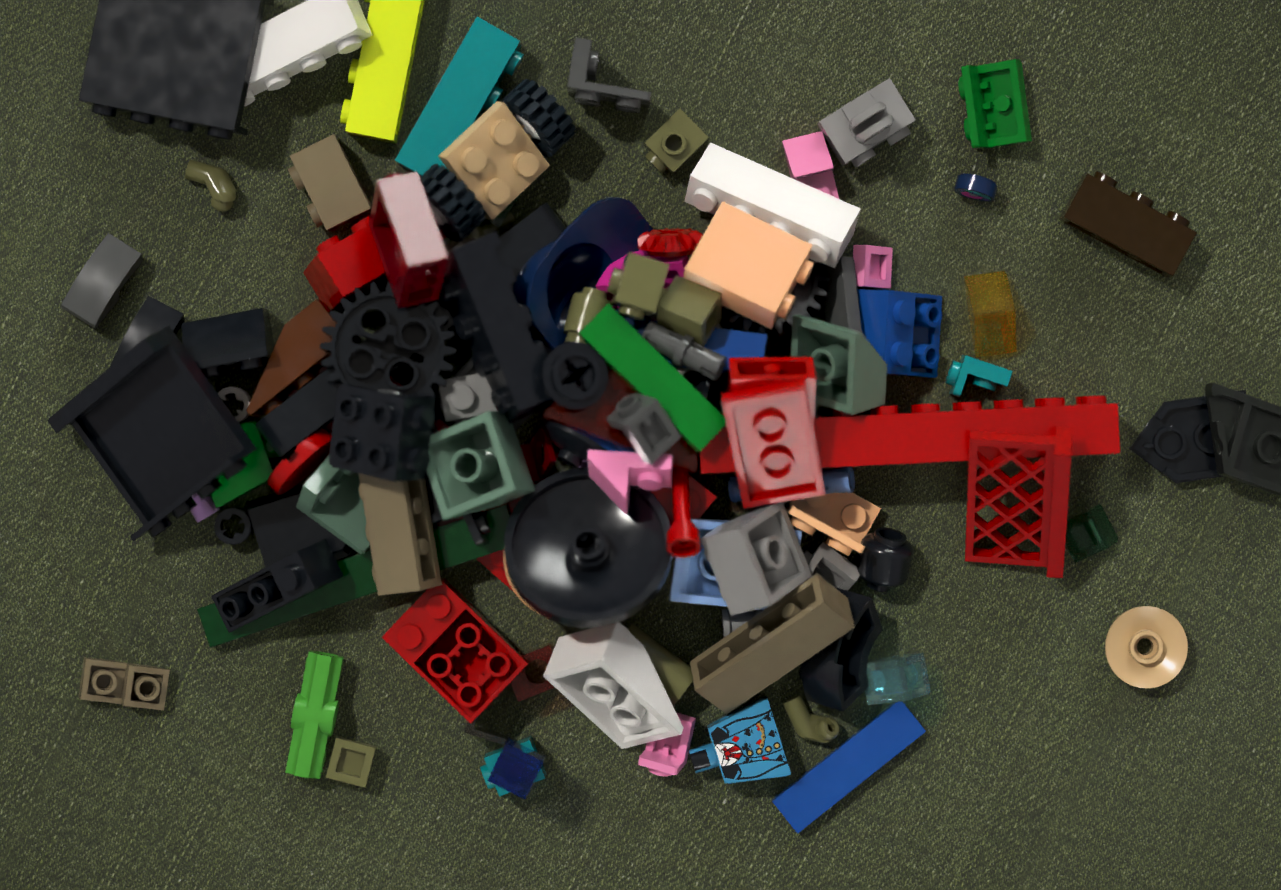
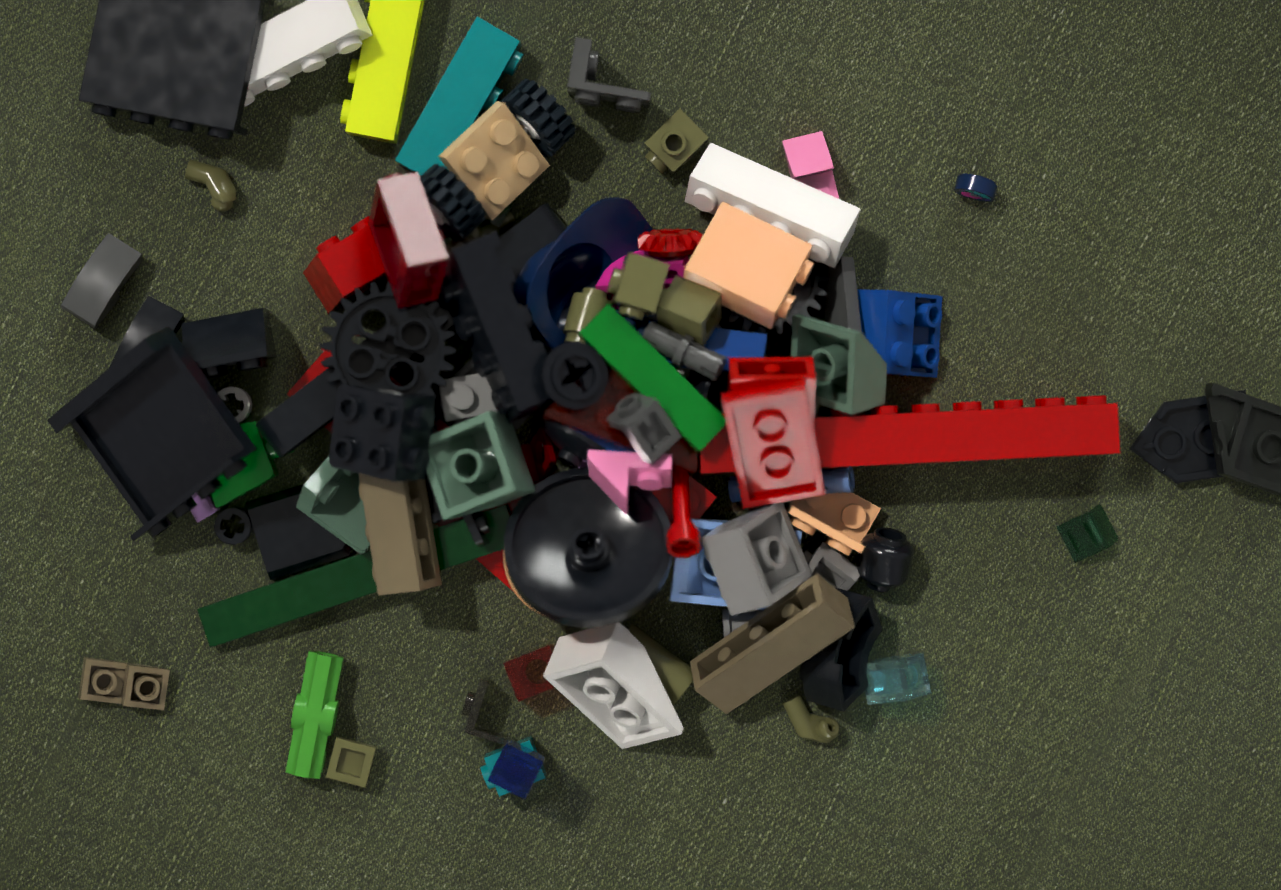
(277, 585): black slope -> none
(293, 359): reddish brown slope -> none
(306, 459): red tile -> none
(330, 184): dark tan brick -> none
(455, 649): red slope -> none
(670, 754): bright pink bracket -> none
(743, 745): dark azure torso -> none
(848, 765): blue tile -> none
(867, 123): light grey brick -> none
(873, 266): bright pink plate -> none
(984, 373): teal bracket -> none
(991, 313): clear yellow slope -> none
(995, 104): green bracket -> none
(1053, 493): red fence -> none
(1128, 224): dark brown brick -> none
(1167, 649): tan dish -> none

